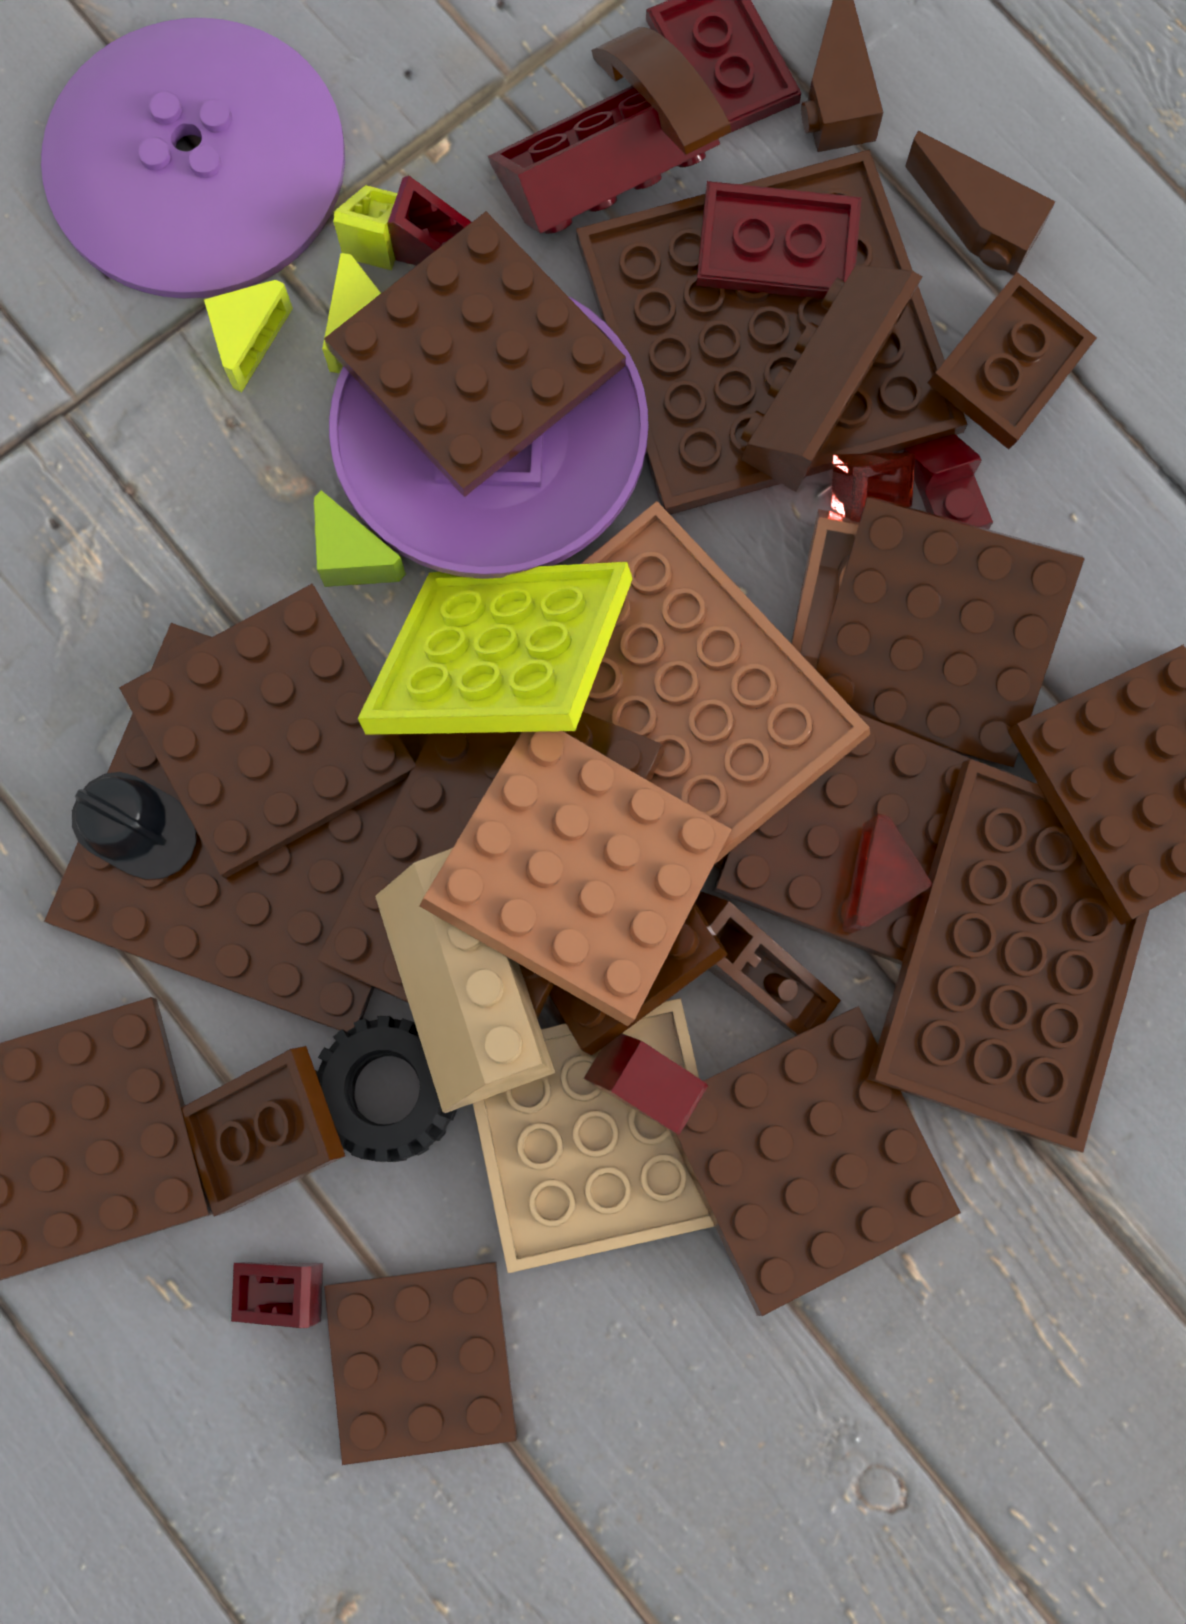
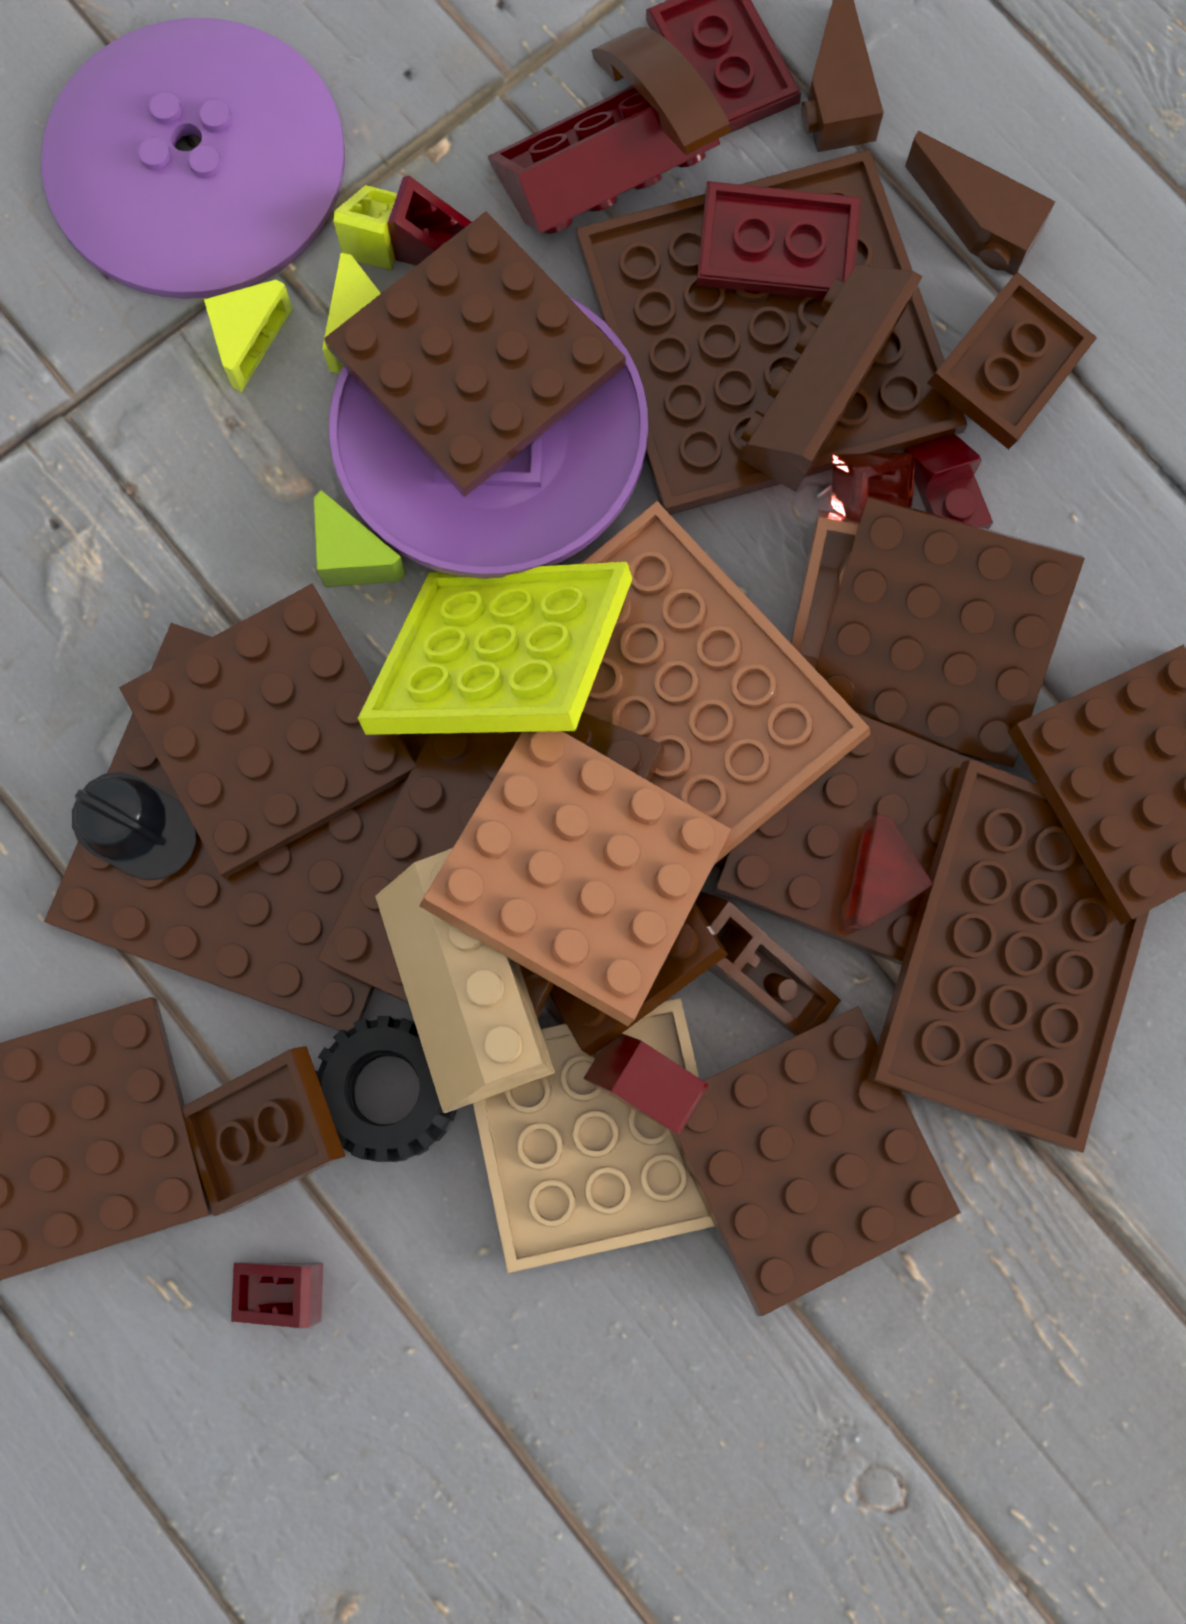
(420, 1363): reddish brown plate -> none

